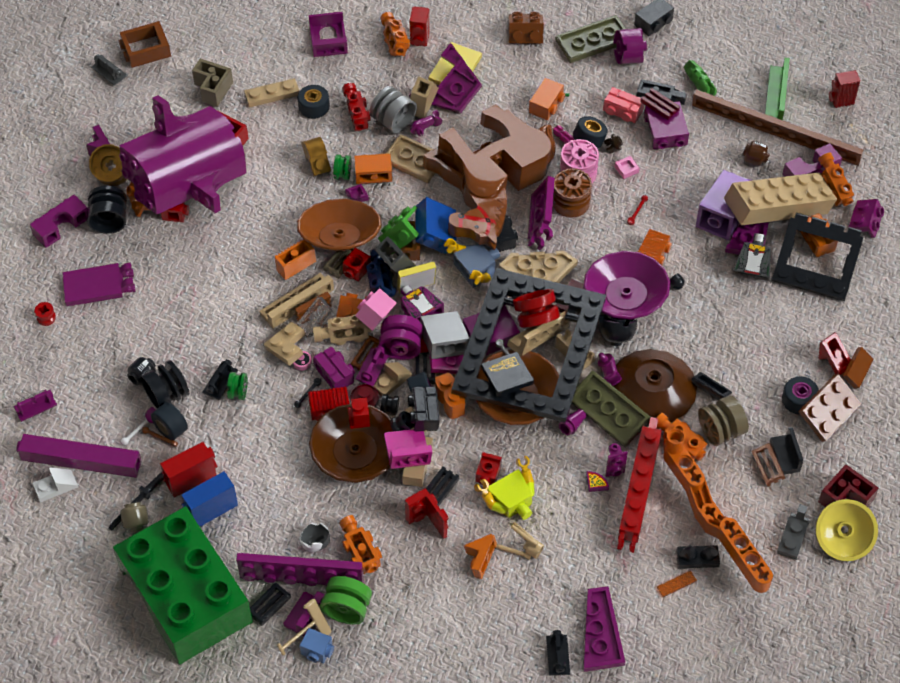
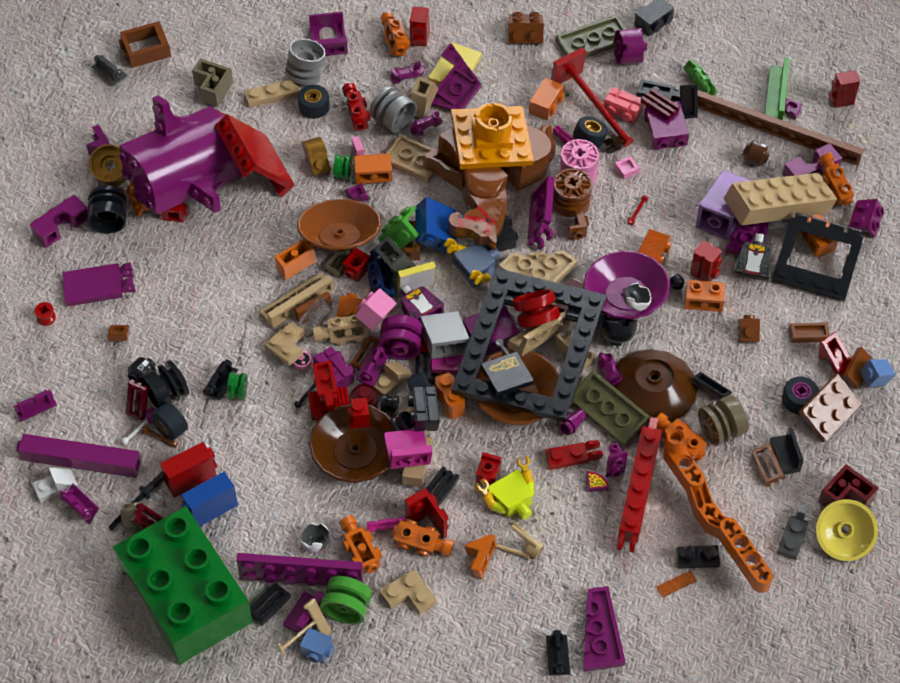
(79, 502): none -> magenta hinge
(118, 333): none -> dark orange tile
(140, 400): none -> dark red tile
(141, 520): none -> dark red tile
(253, 152): none -> red panel
(304, 61): none -> light grey wheel
(326, 383): none -> red hinge
(357, 146): none -> bright pink tile
(385, 524): none -> dark pink axle
(409, 587): none -> tan plate
(414, 70): none -> magenta piece
(415, 541): none -> orange brick
(491, 136): none -> light orange piece
(570, 67): none -> red tile
(573, 454): none -> red hinge
(579, 230): none -> dark orange bracket
(637, 297): none -> dark grey hair
(689, 100): none -> black tile
(704, 295): none -> orange brick
(706, 262): none -> red brick
(749, 329): none -> dark orange bracket
(792, 108): none -> magenta tile
(808, 332): none -> dark orange tile
(877, 372): none -> medium blue brick

